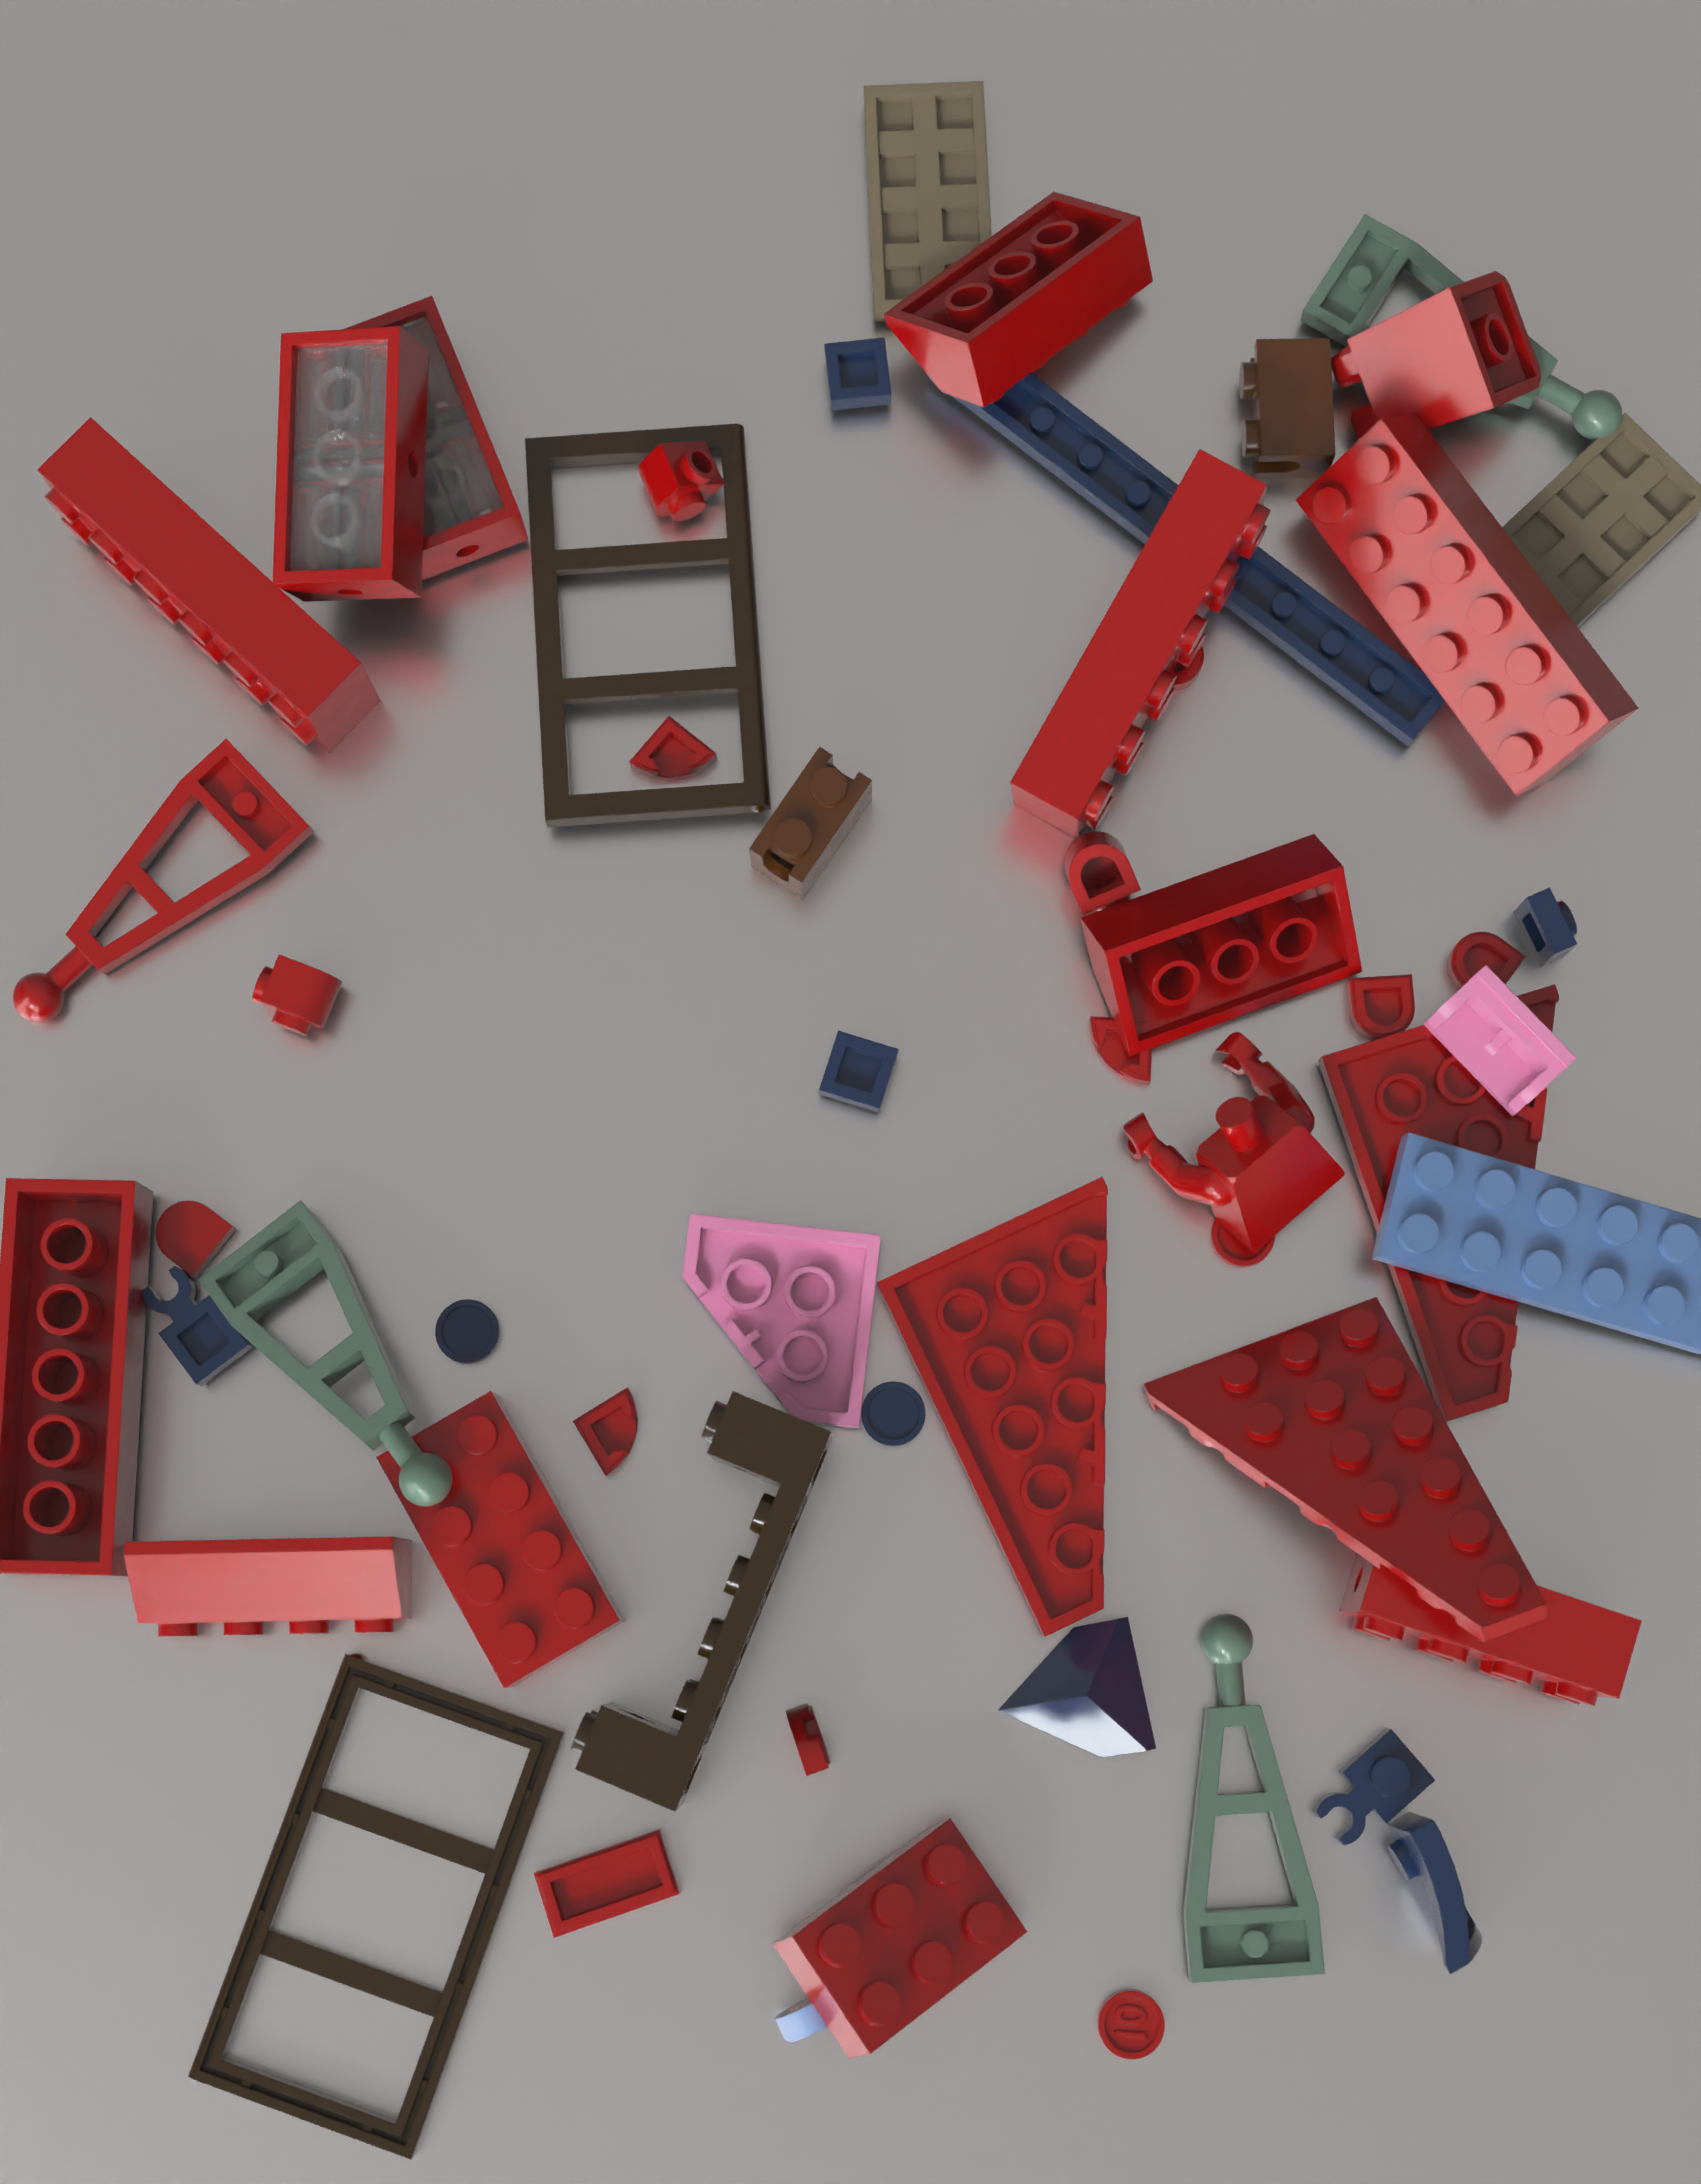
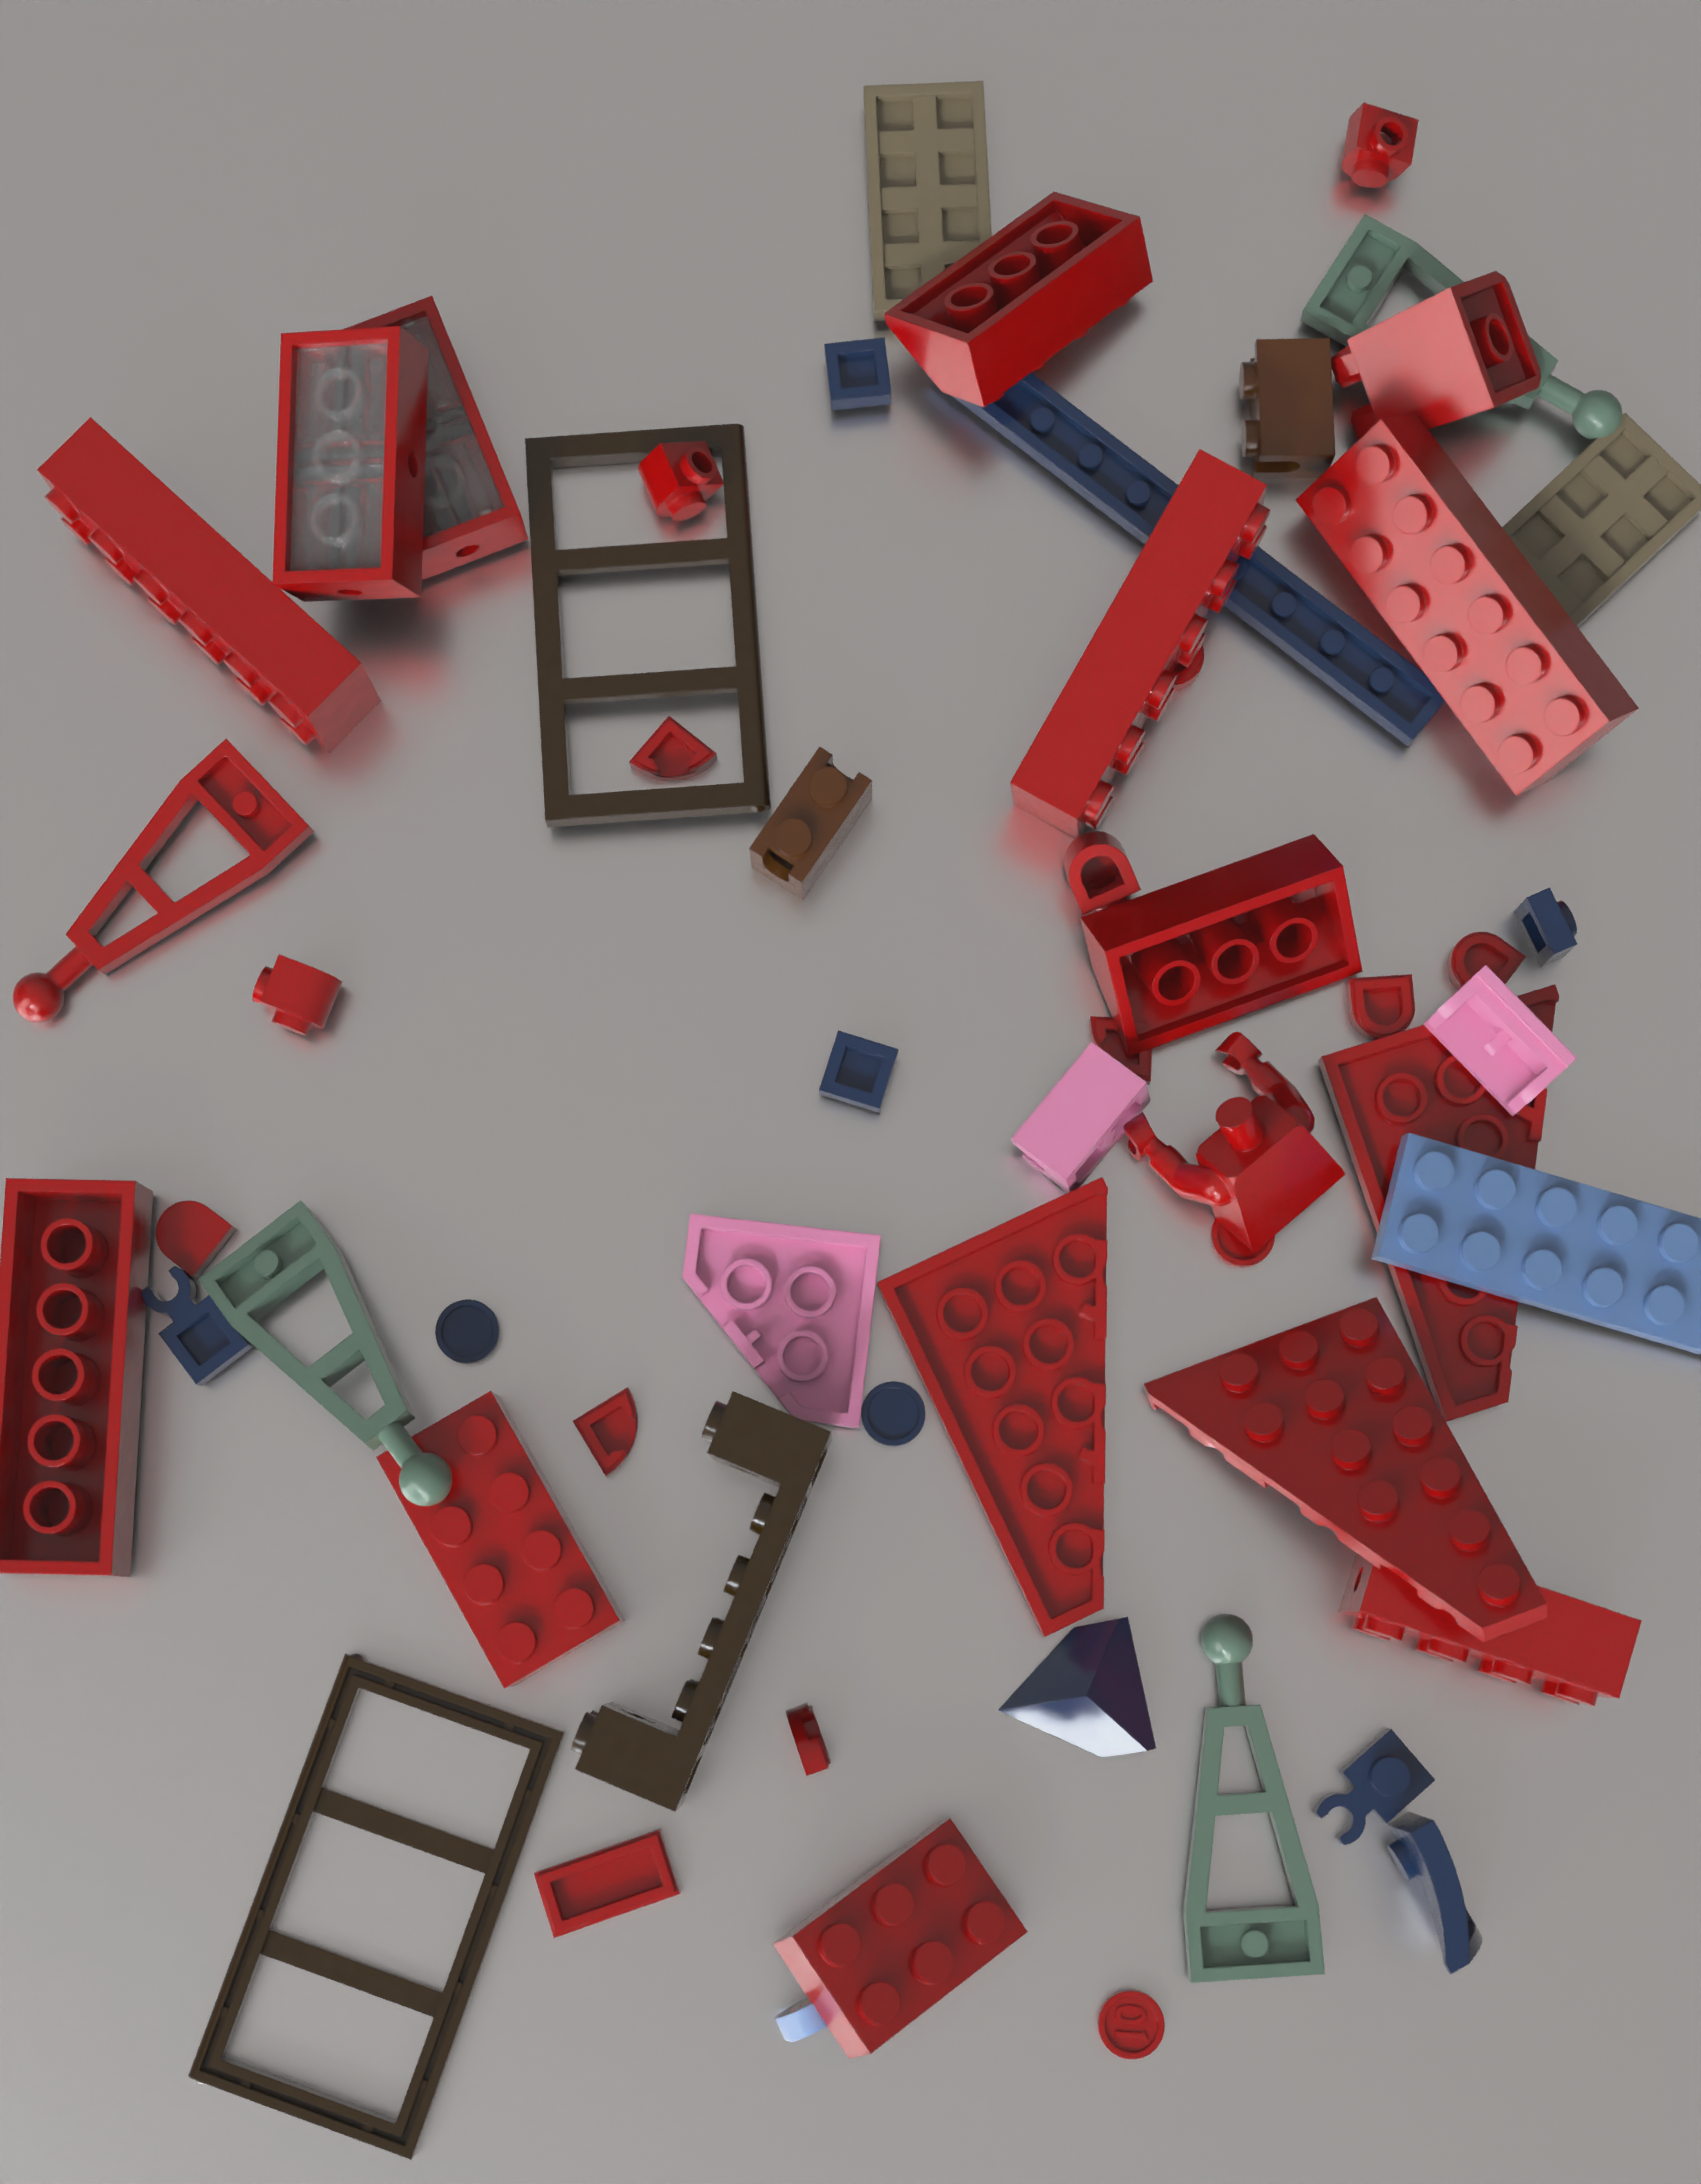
(271, 1581): slope -> none
(1081, 1118): none -> bright pink hinge
(1375, 156): none -> red plate

